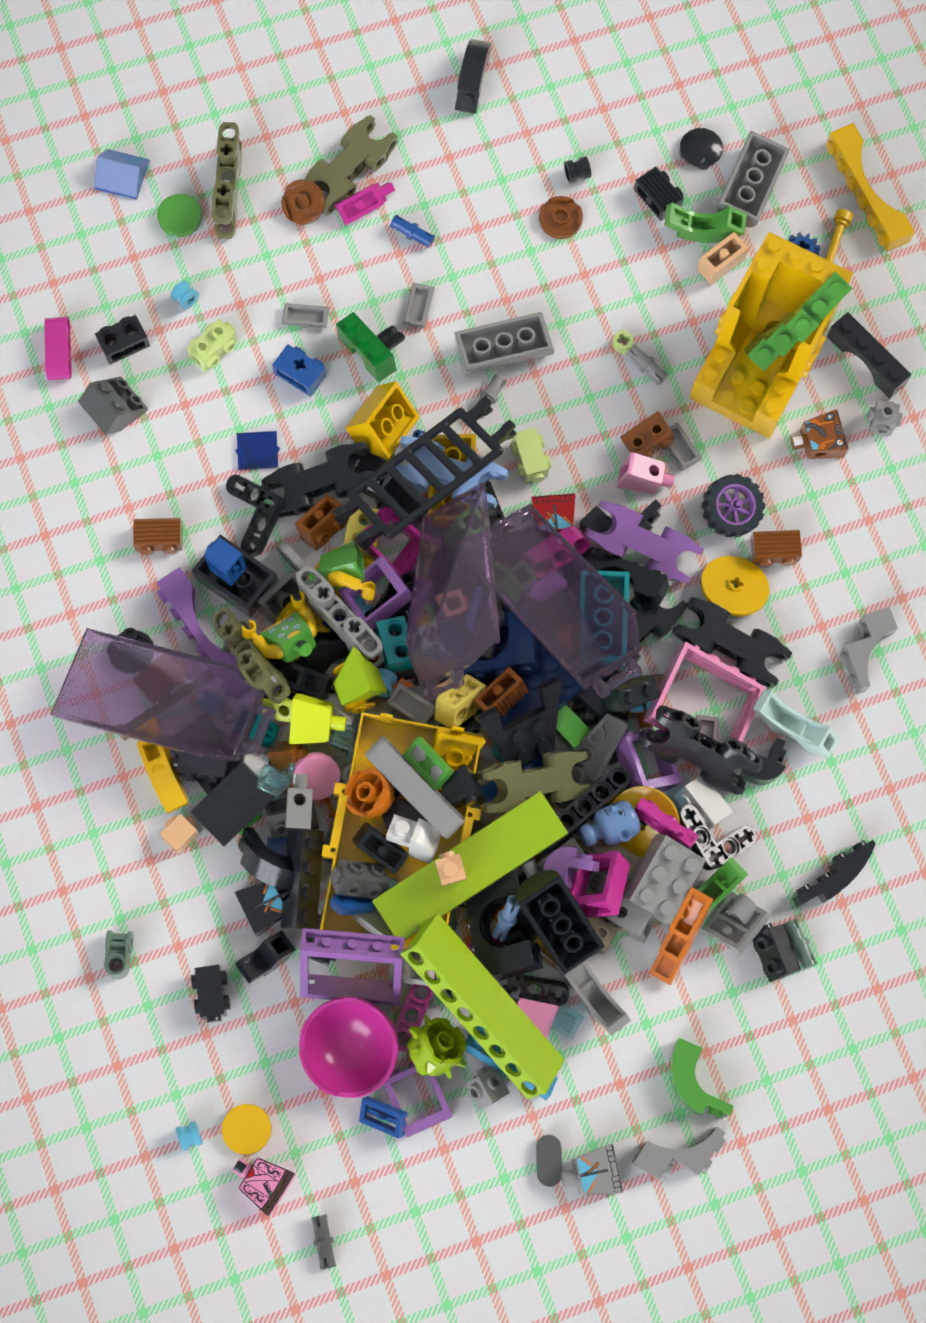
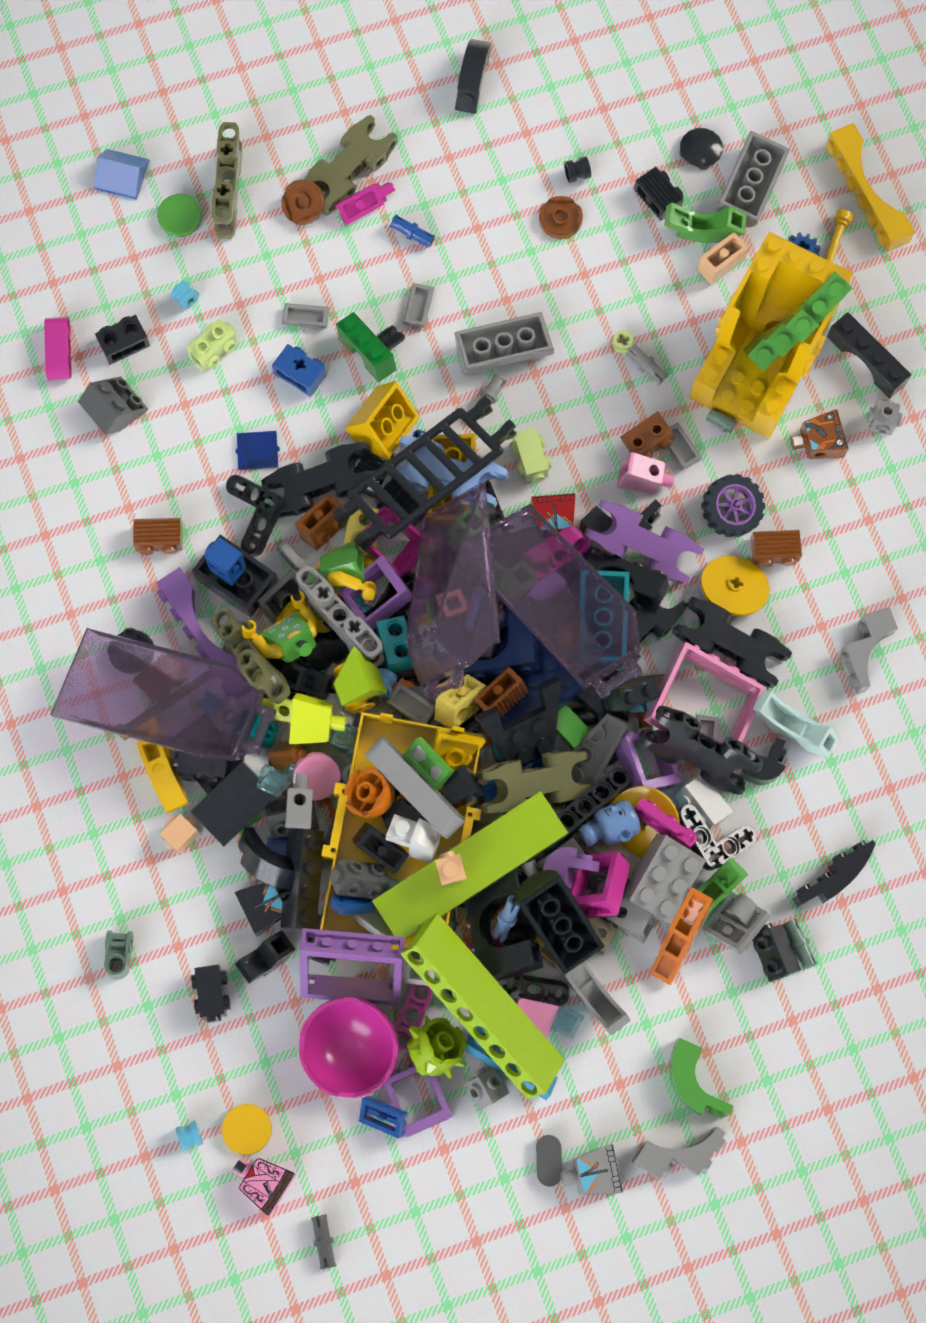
(721, 420): none -> sand green pin

